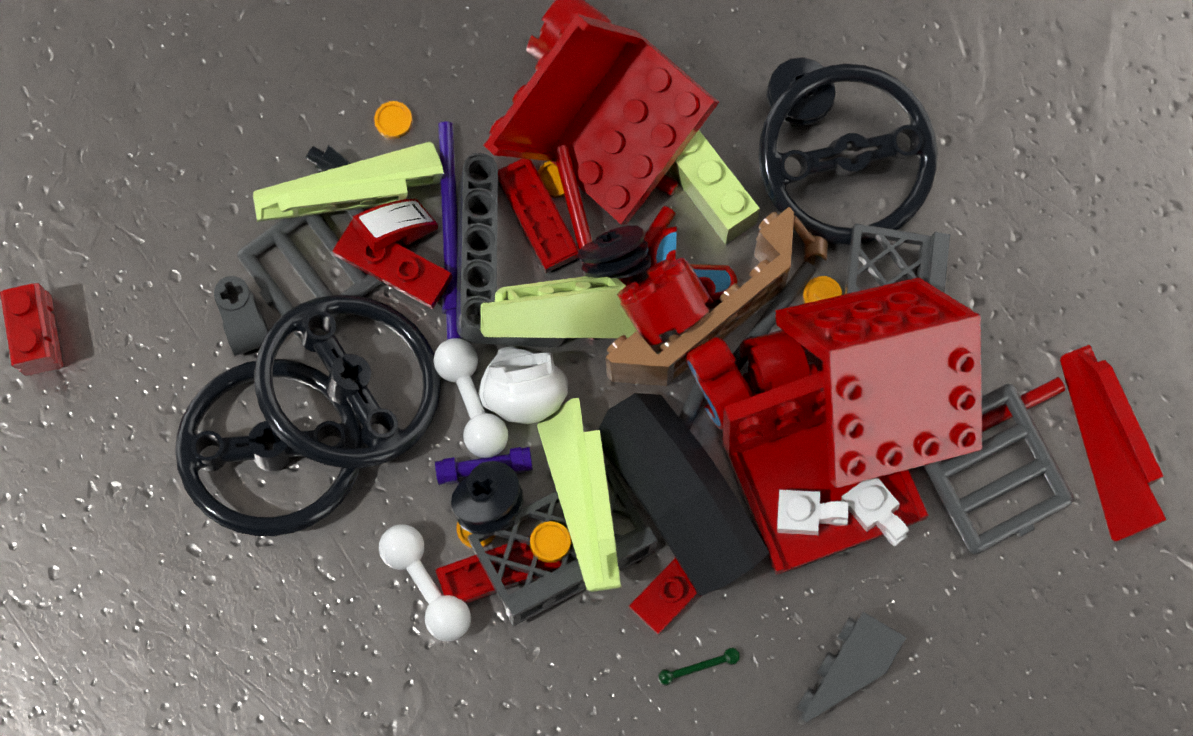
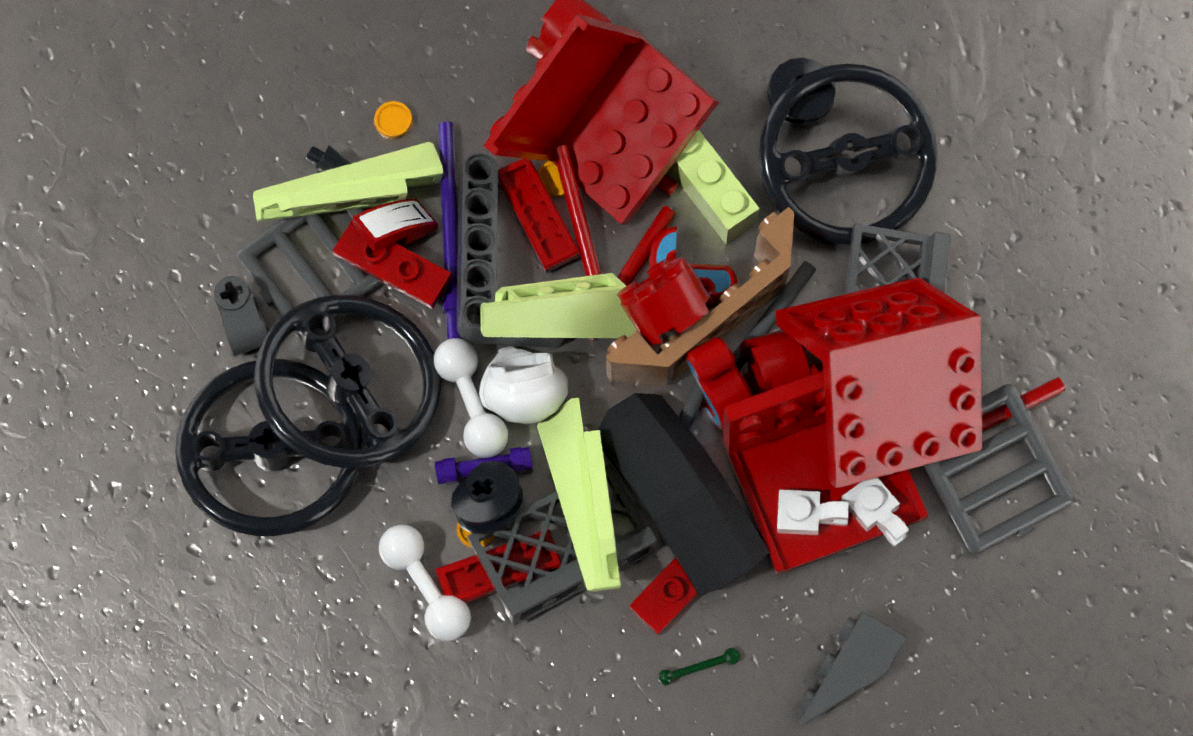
(31, 329): red brick -> none
(550, 541): light orange piece -> none
(616, 254): black piece -> none
(813, 244): medium nougat hand -> none
(821, 288): light orange piece -> none
(1114, 445): red wedge -> none

